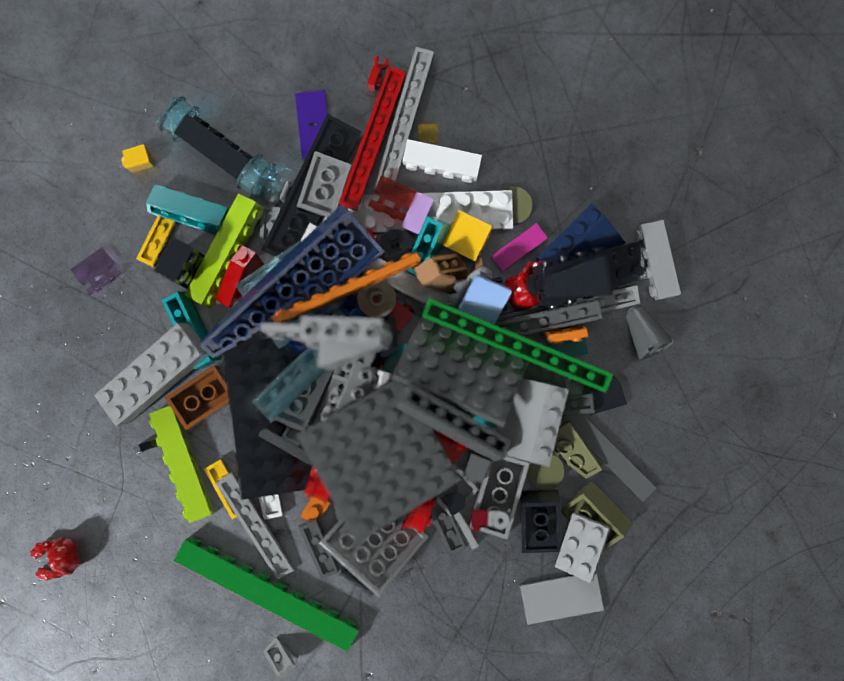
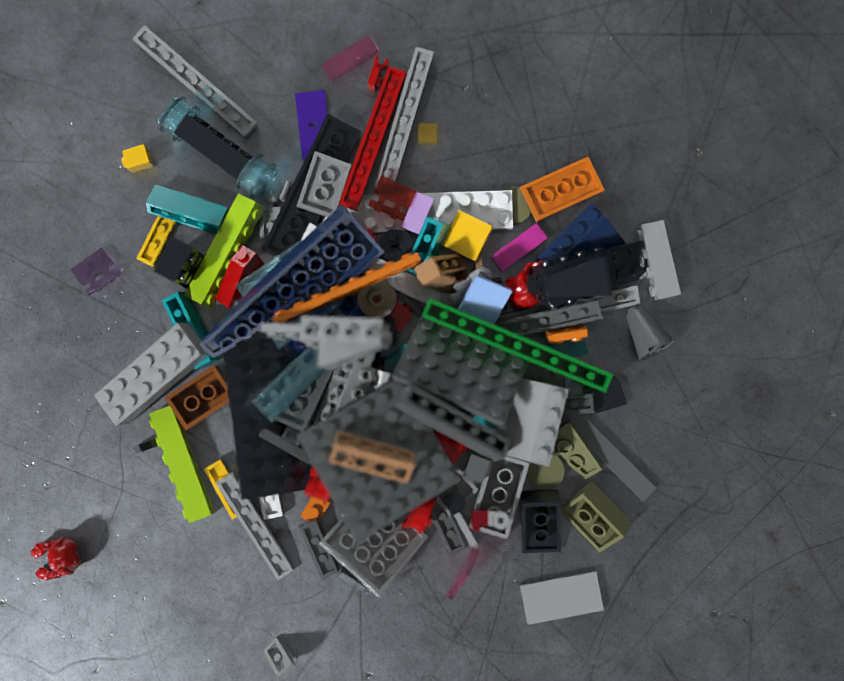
(195, 81): none -> light grey plate
(266, 593): green brick -> none
(349, 58): none -> clear pink tile
(374, 453): none -> medium nougat fence
(441, 160): white brick -> none
(462, 573): none -> clear pink tile
(562, 189): none -> orange plate
(582, 547): light grey plate -> none

